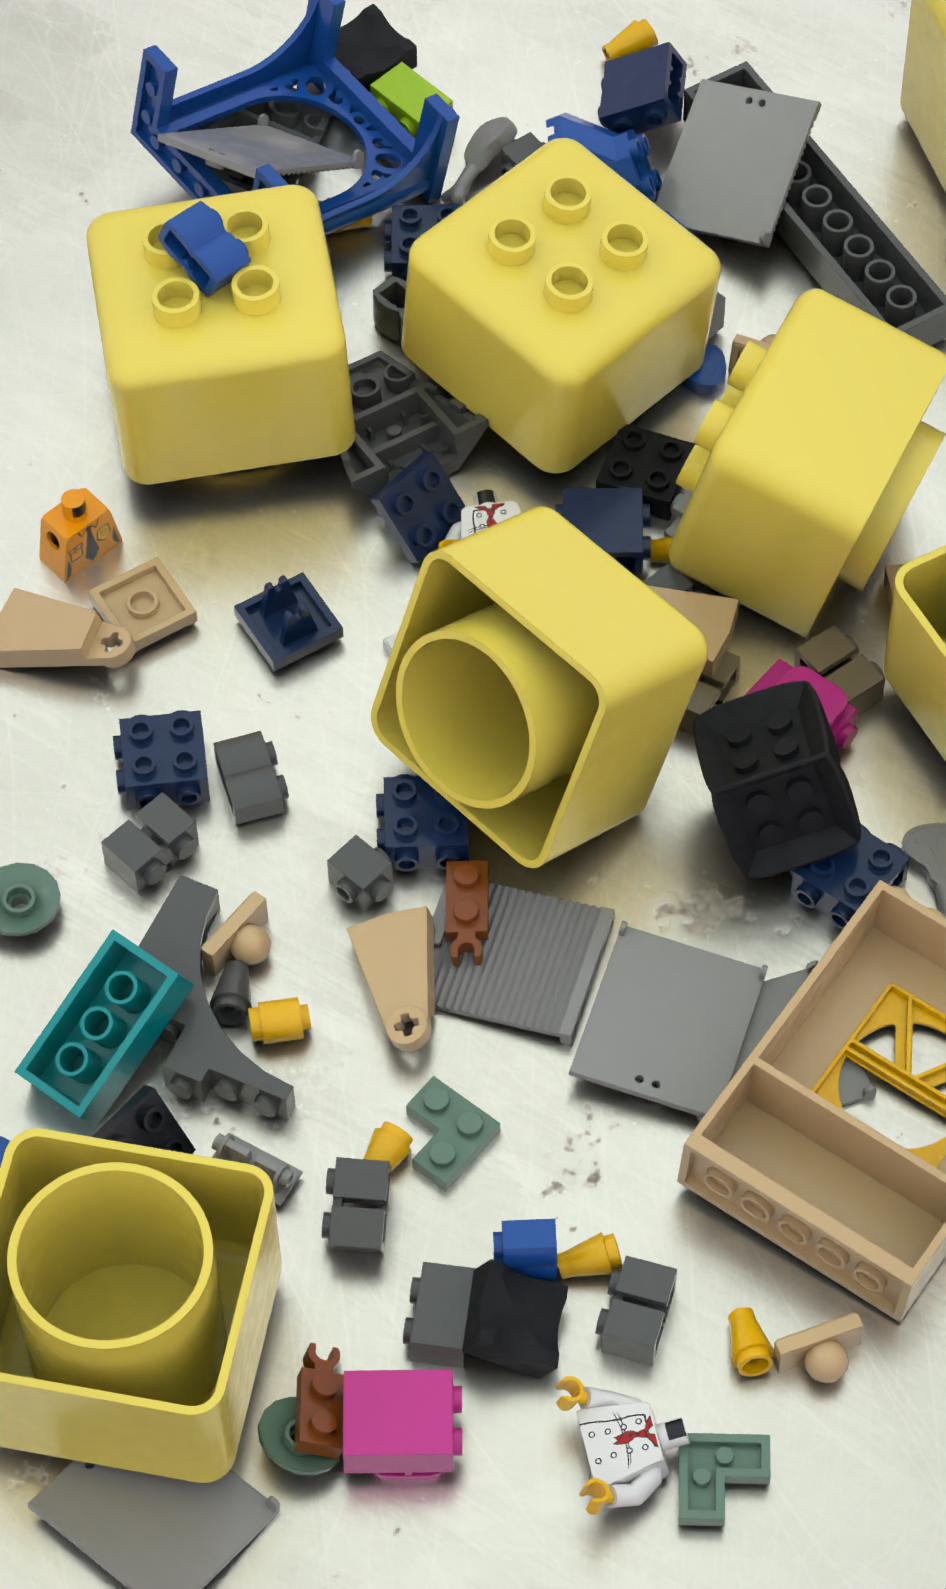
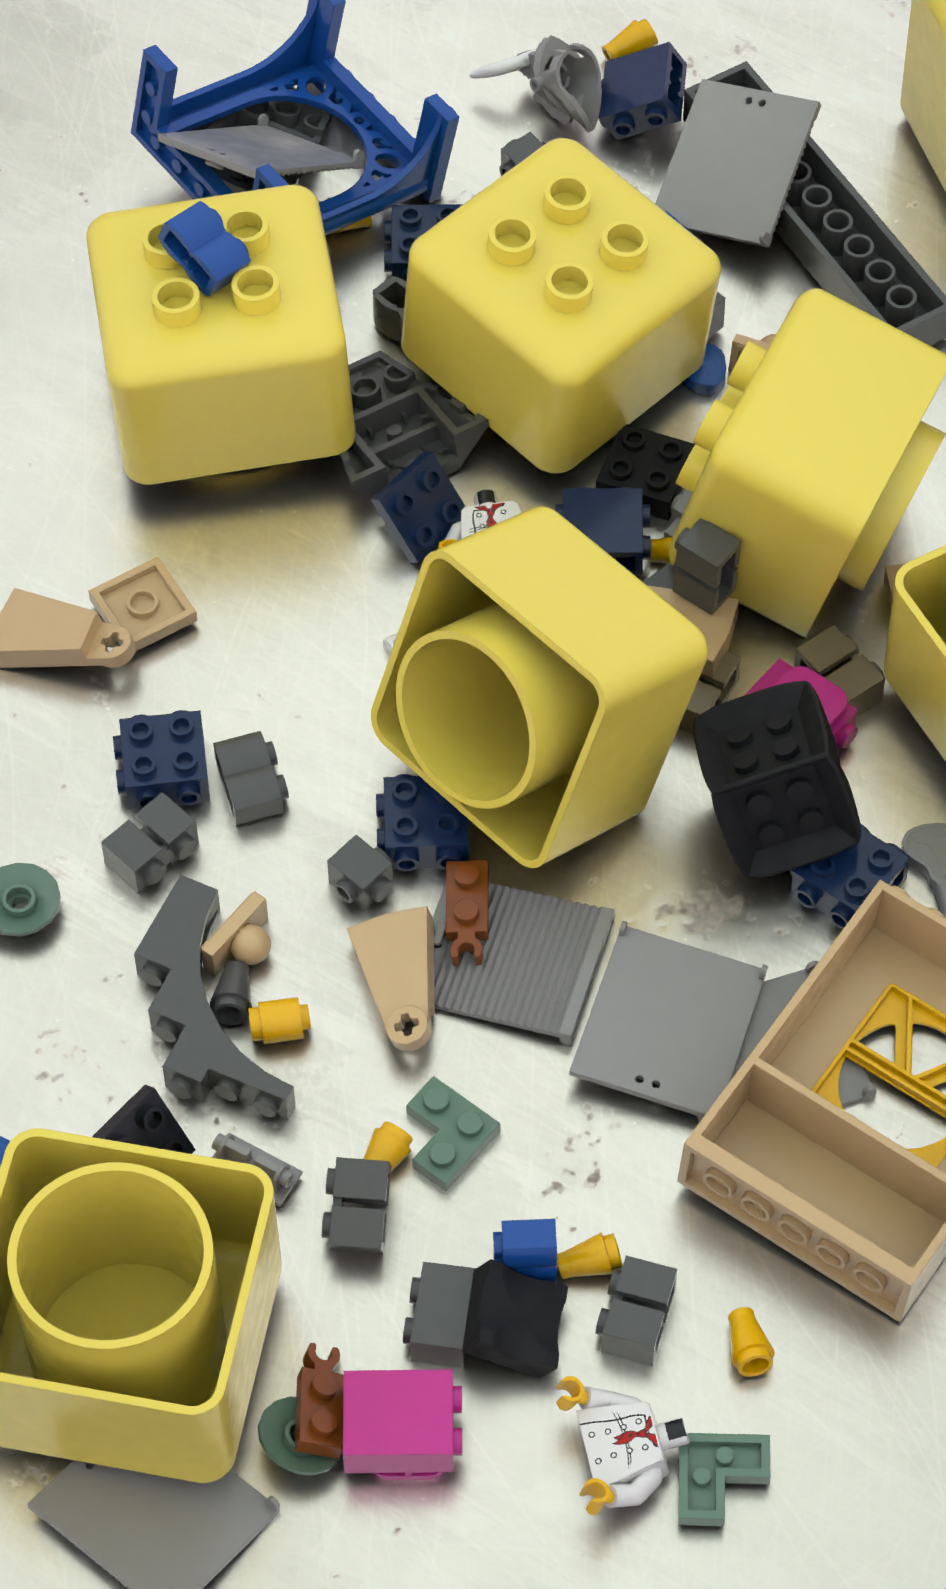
(76, 533): light orange torso -> none
(104, 1028): teal brick -> none
(288, 620): dark blue plate -> none
(373, 47): black brick -> none
(403, 95): lime brick -> none
(478, 154): light grey piece -> none
(559, 78): none -> light grey helmet
(622, 151): blue brick -> none
(706, 565): none -> dark grey piece
(820, 1348): tan tile -> none

